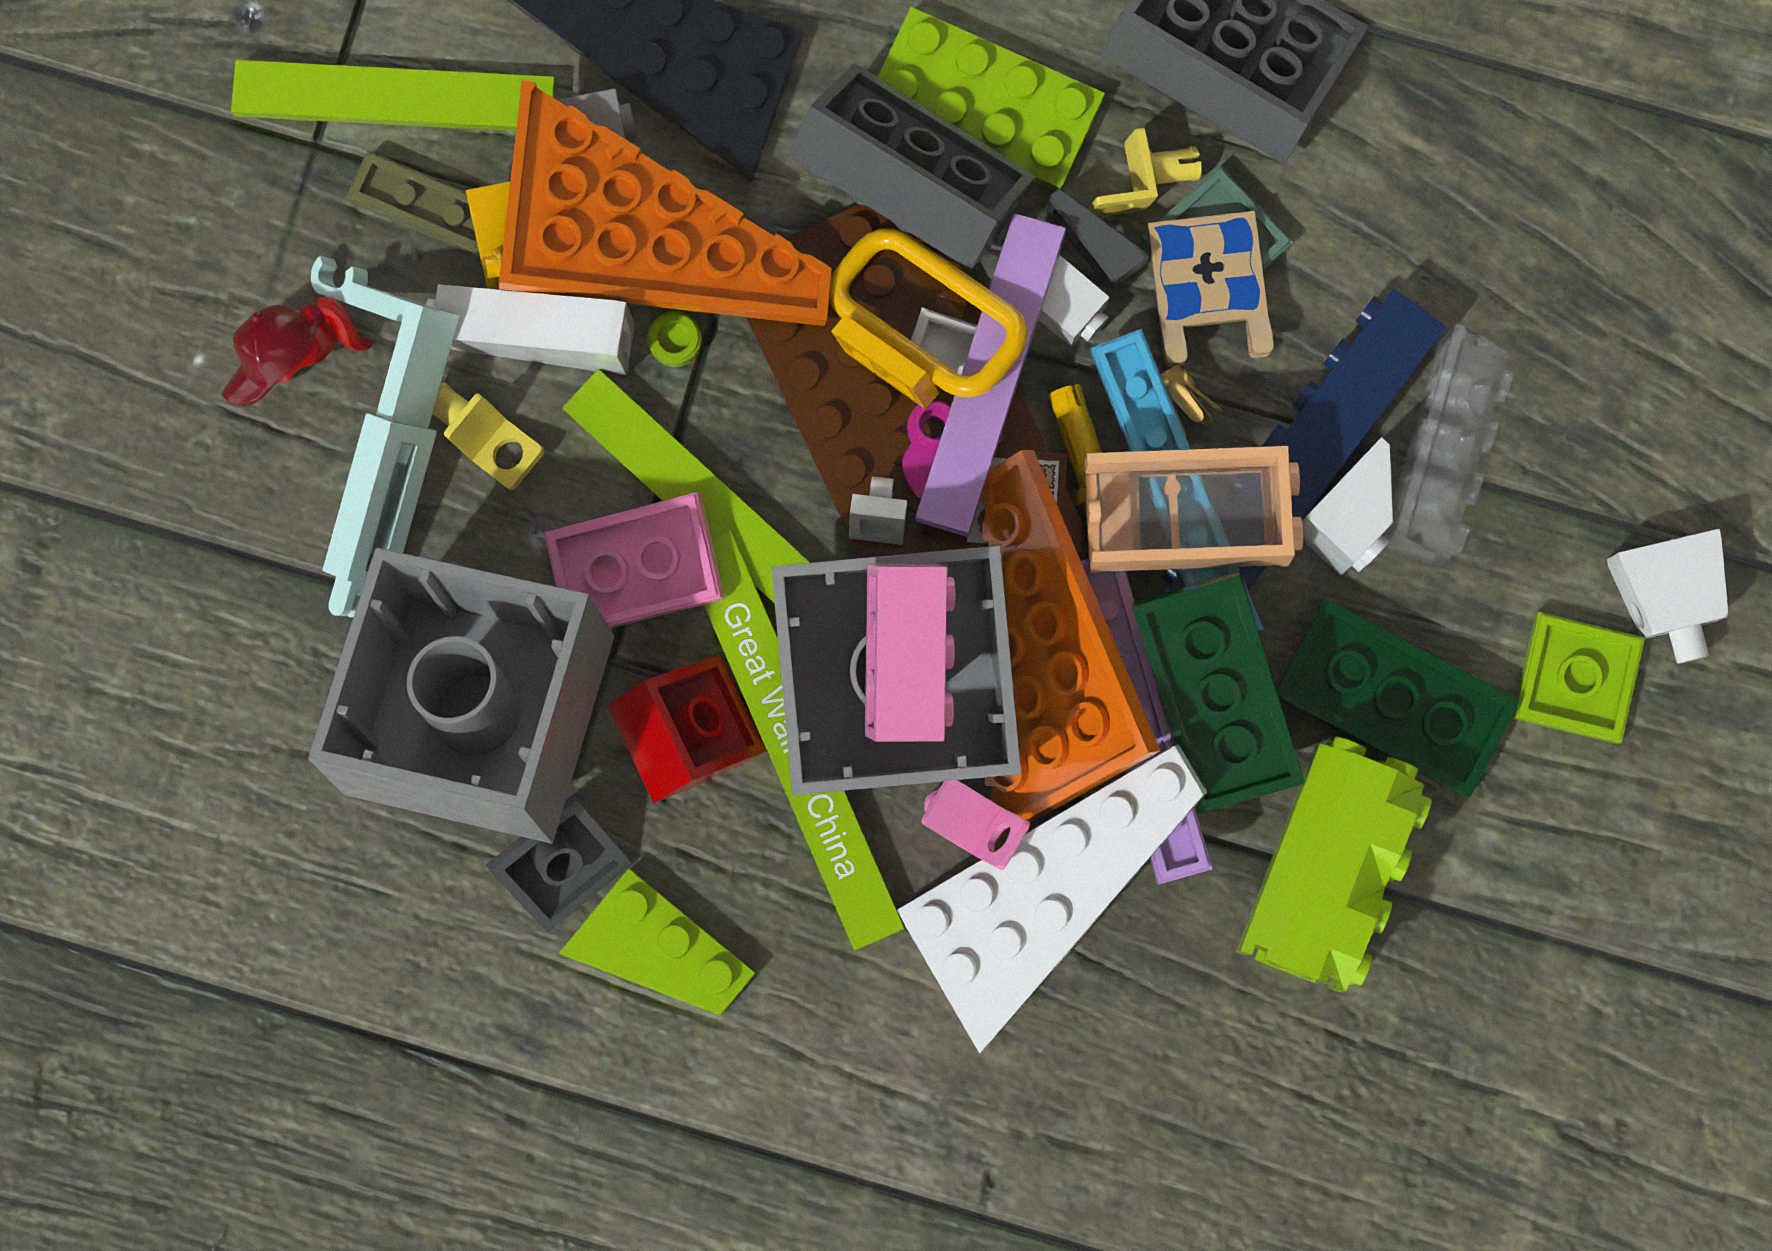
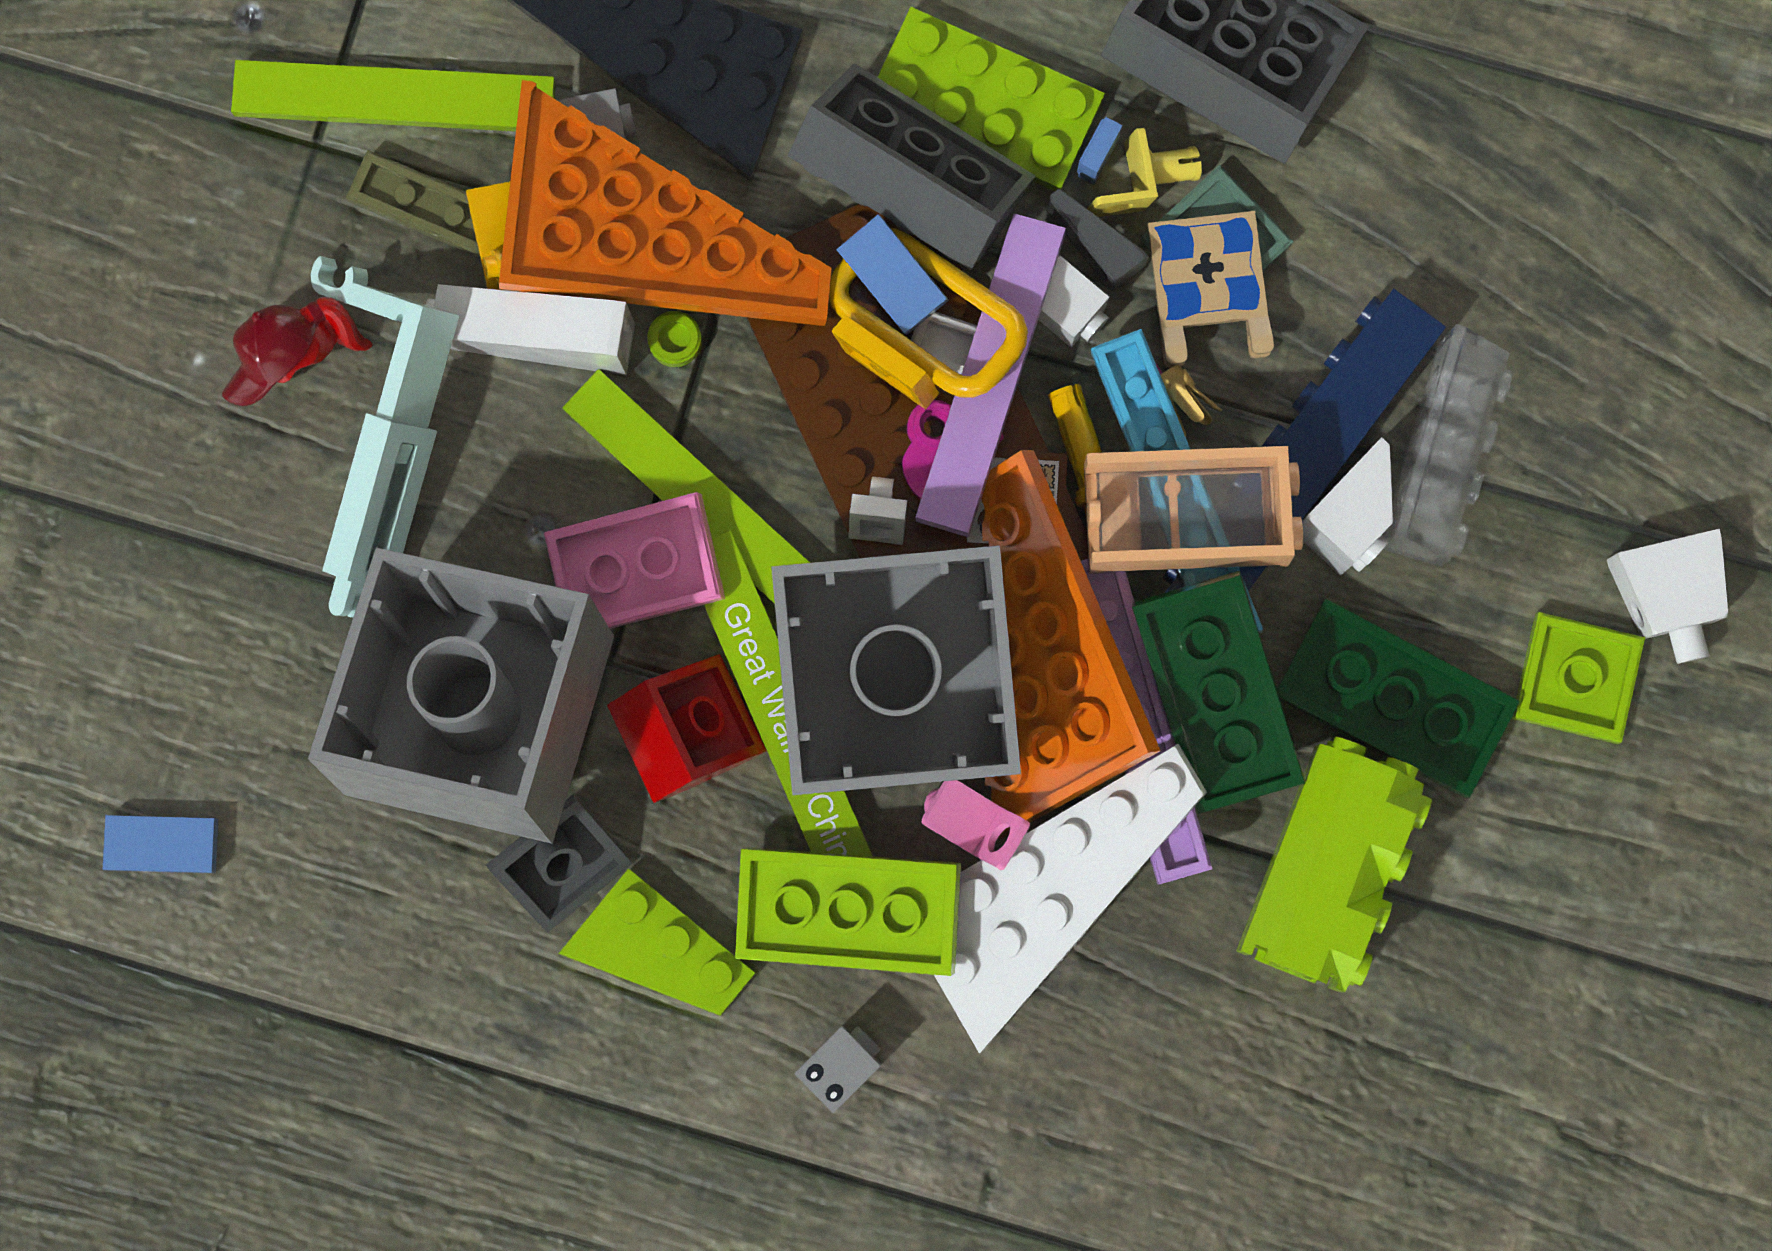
(160, 844): none -> medium blue tile
(480, 432): light yellow bracket -> none
(840, 1066): none -> light grey brick
(848, 911): none -> lime plate
(892, 274): none -> medium blue tile
(908, 652): bright pink brick -> none
(1099, 150): none -> medium blue tile

